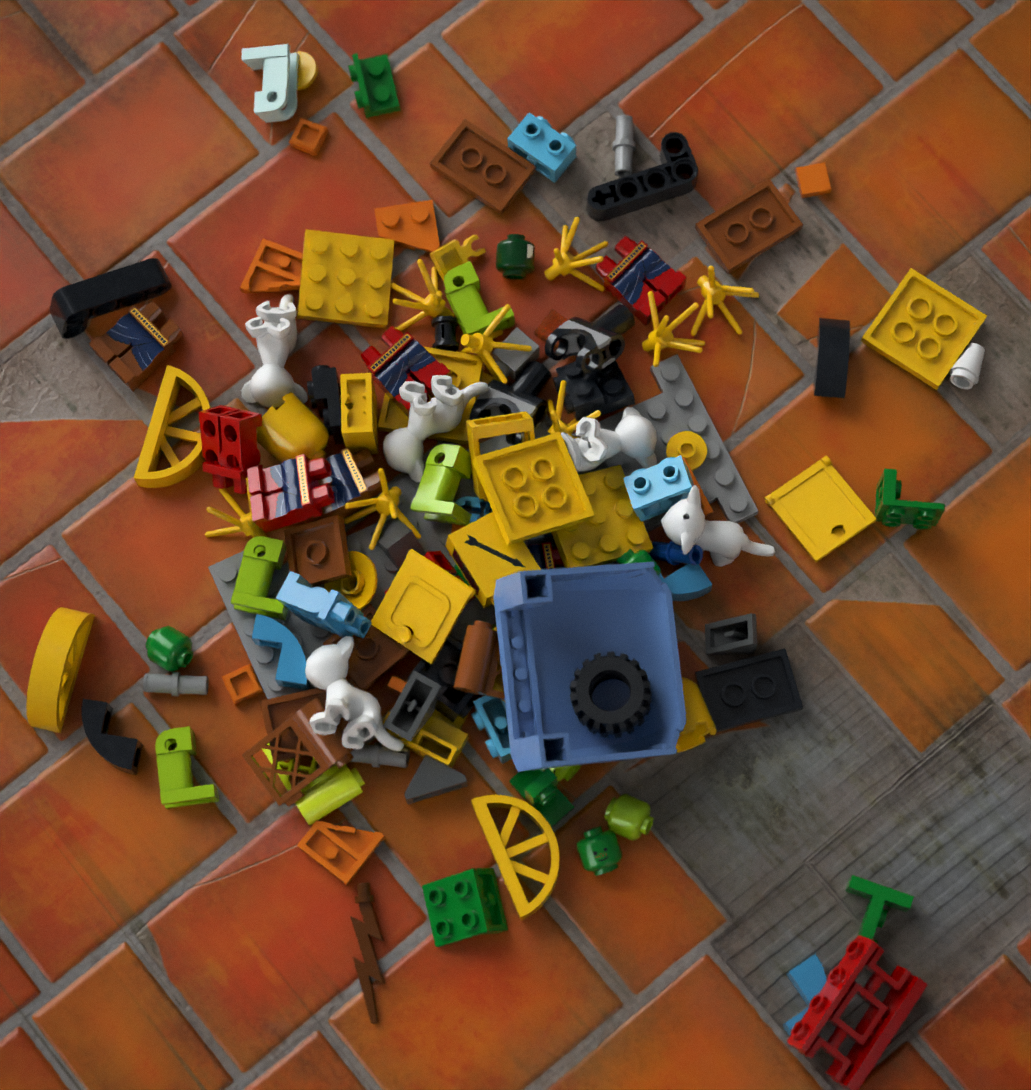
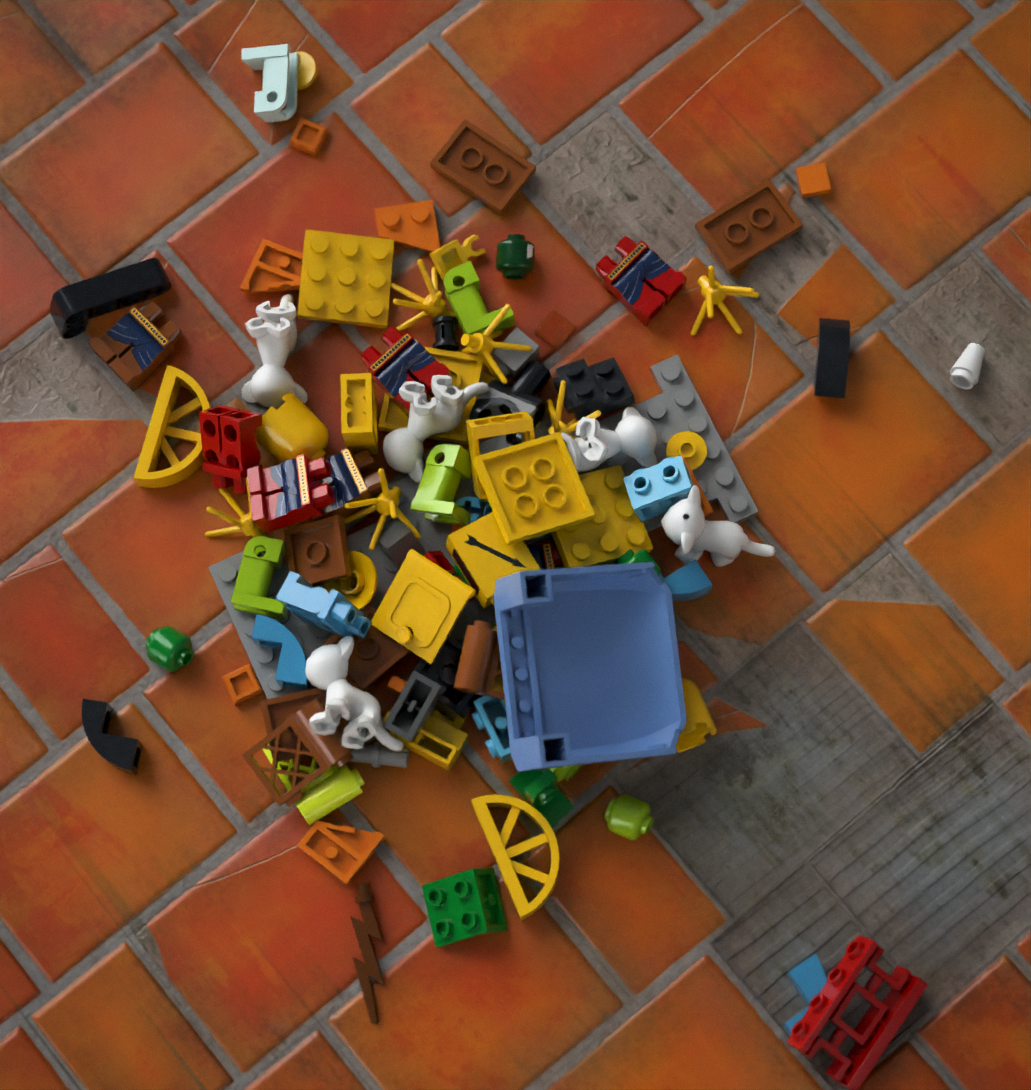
(56, 668): yellow window -> none
(176, 684): light grey pin -> none
(176, 770): lime piece -> none
(326, 397): black plate -> none
(376, 85): green bracket -> none
(433, 780): dark grey slope -> none
(543, 146): medium azure brick -> none
(565, 263): yellow plant -> none
(598, 340): black connector -> none
(599, 850): green head -> none
(603, 669): black tyre -> none
(624, 145): light grey pin -> none
(639, 183): black beam -> none
(663, 336): yellow plant -> none
(673, 553): blue axle -> none
(732, 636): dark grey slope -> none
(749, 690): black plate -> none
(816, 505): yellow container -> none
(878, 897): green bracket -> none
(897, 512): green bracket -> none
(923, 328): yellow plate -> none

